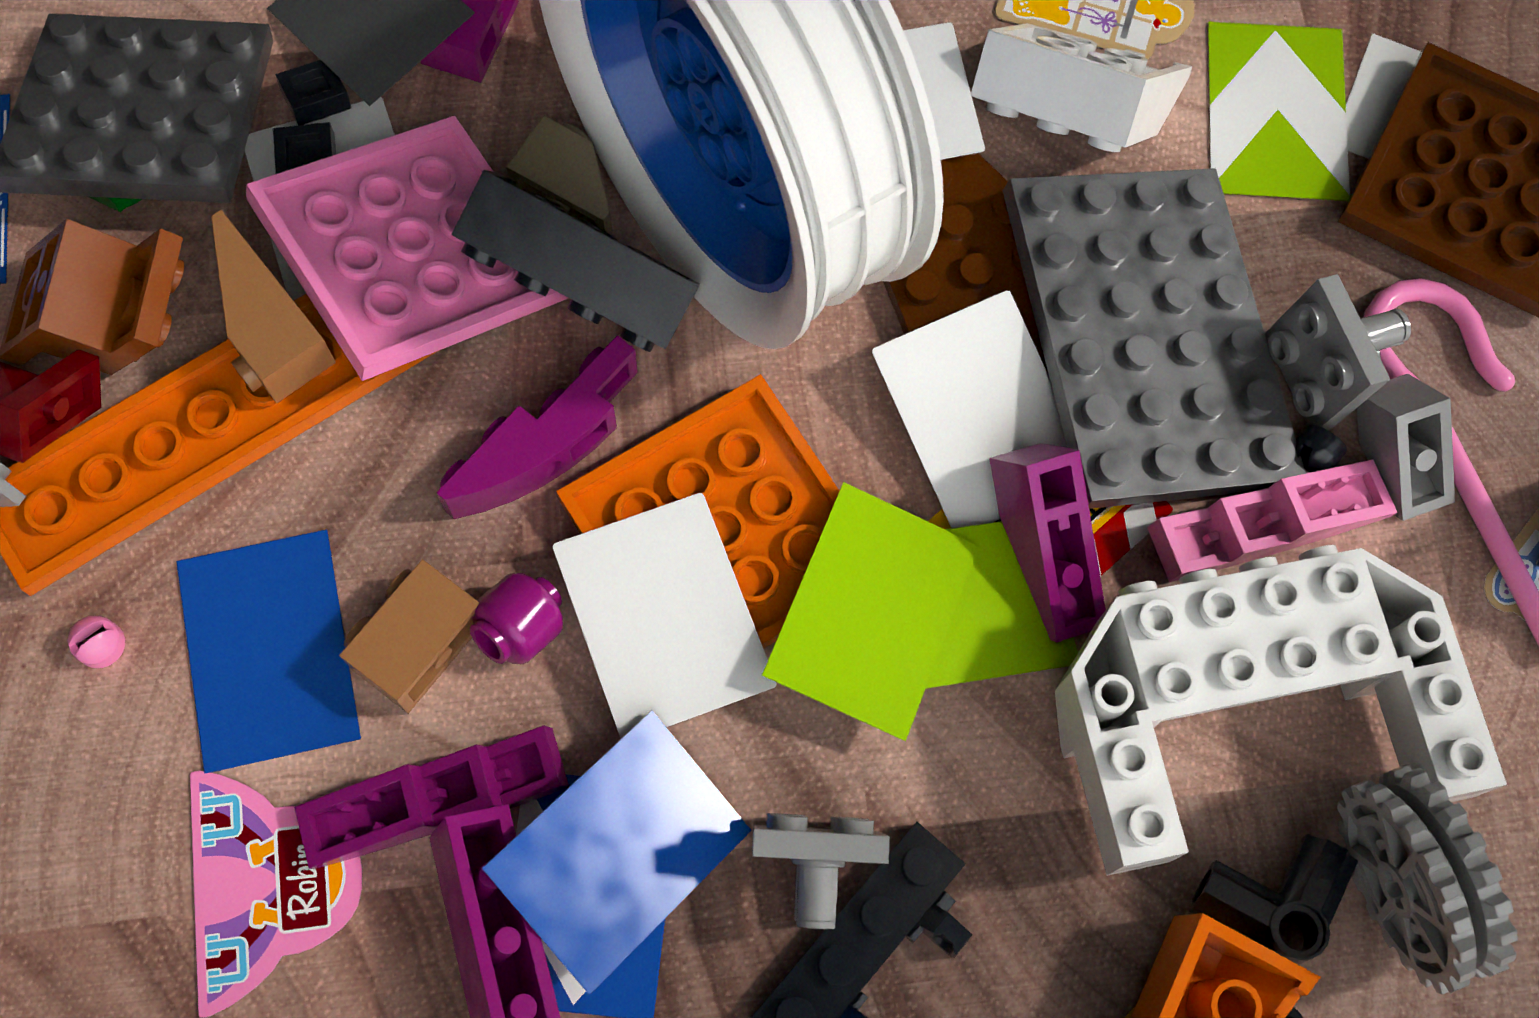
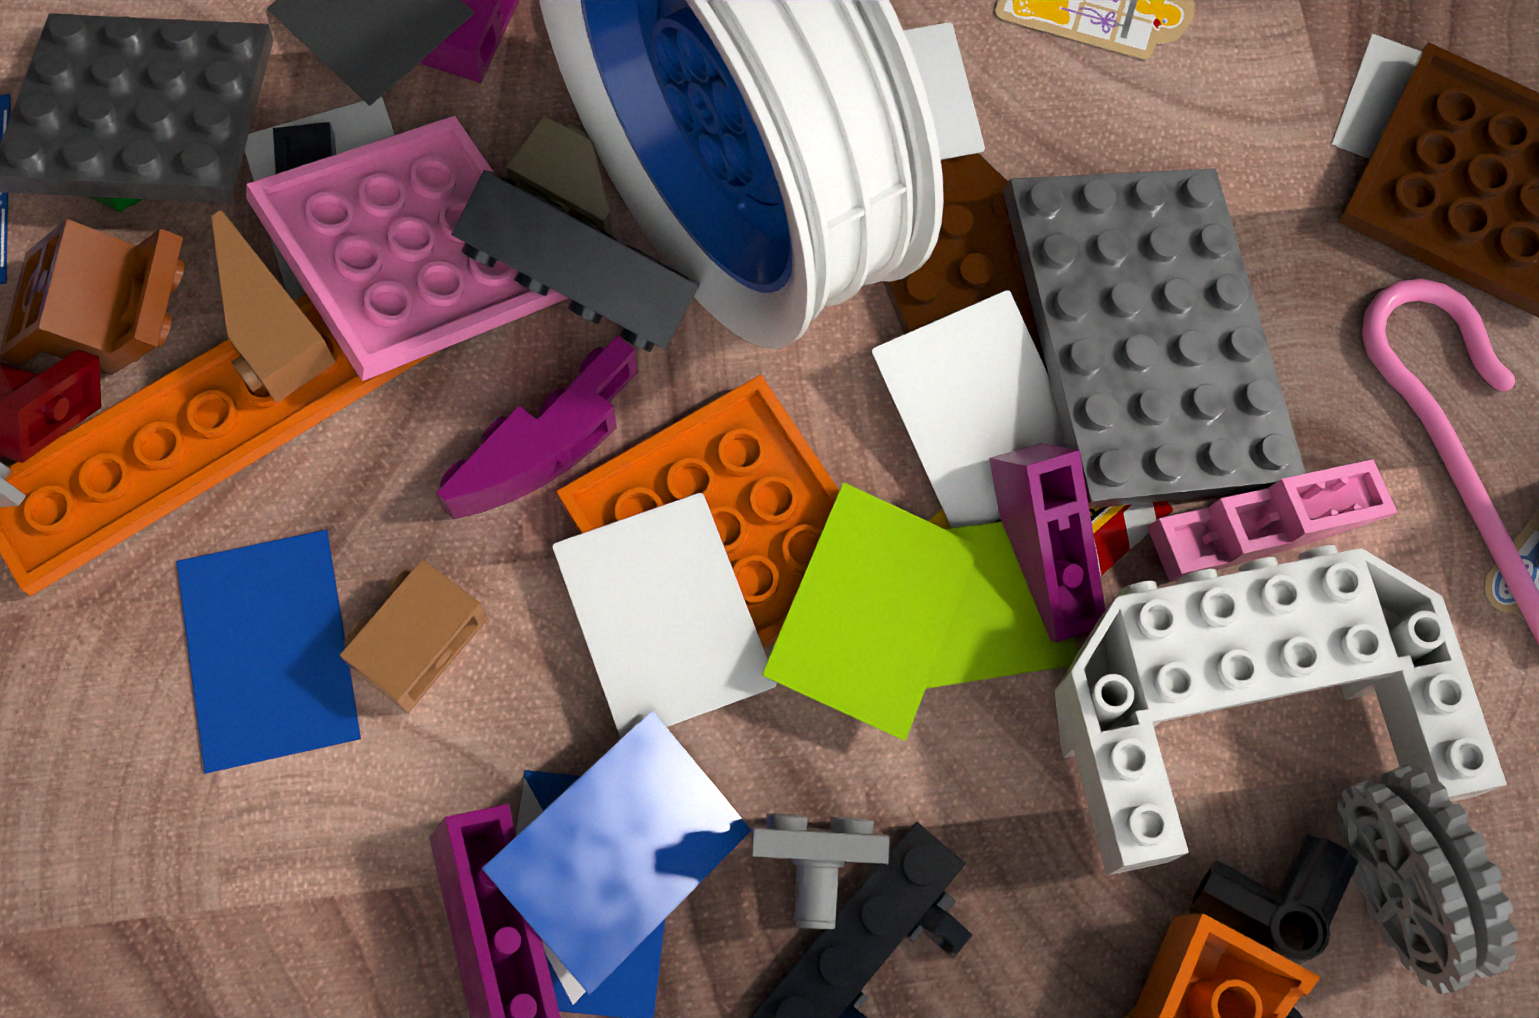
(100, 649): bright pink hinge -> none
(256, 890): sticker -> none
(313, 92): black plate -> none
(415, 798): magenta slope -> none
(517, 618): magenta head -> none
(1074, 87): white wedge -> none
(1278, 110): sticker -> none
(1319, 448): black hinge -> none
(1332, 352): light grey plate -> none
(1410, 439): light grey slope -> none

